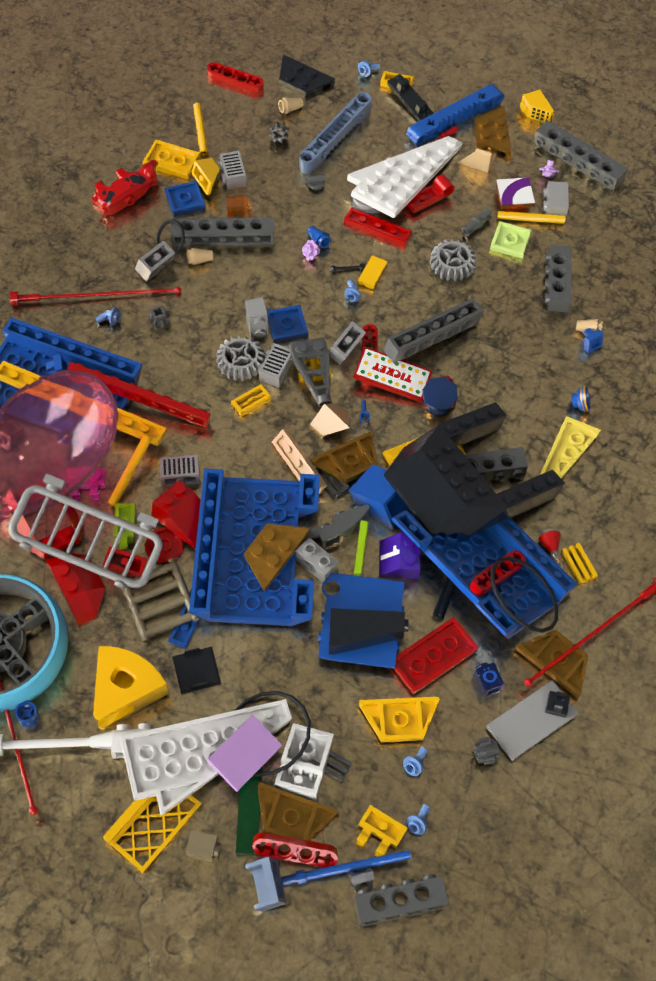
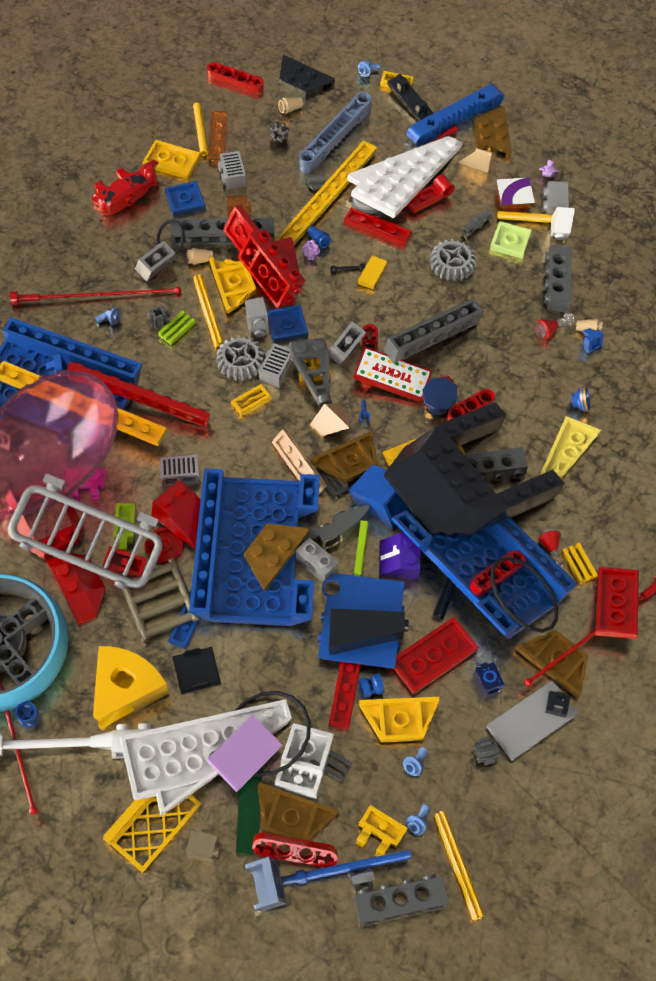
(129, 470): yellow piece -> none
(174, 325): none -> lime tile
(206, 173): yellow slope -> none
(208, 310): none -> yellow axle
(217, 136): none -> clear orange tile
(233, 282): none -> yellow wing
(268, 261): none -> red wedge
(327, 193): none -> yellow plate
(344, 696): none -> red tile
(352, 292): medium blue plate -> none
(371, 686): none -> blue wheel
(459, 865): none -> yellow axle
(474, 402): none -> red beam
(536, 106): yellow slope -> none
(546, 328): none -> piece
(561, 223): none -> white slope
(580, 155): dark grey brick -> none
(617, 603): none -> red tile

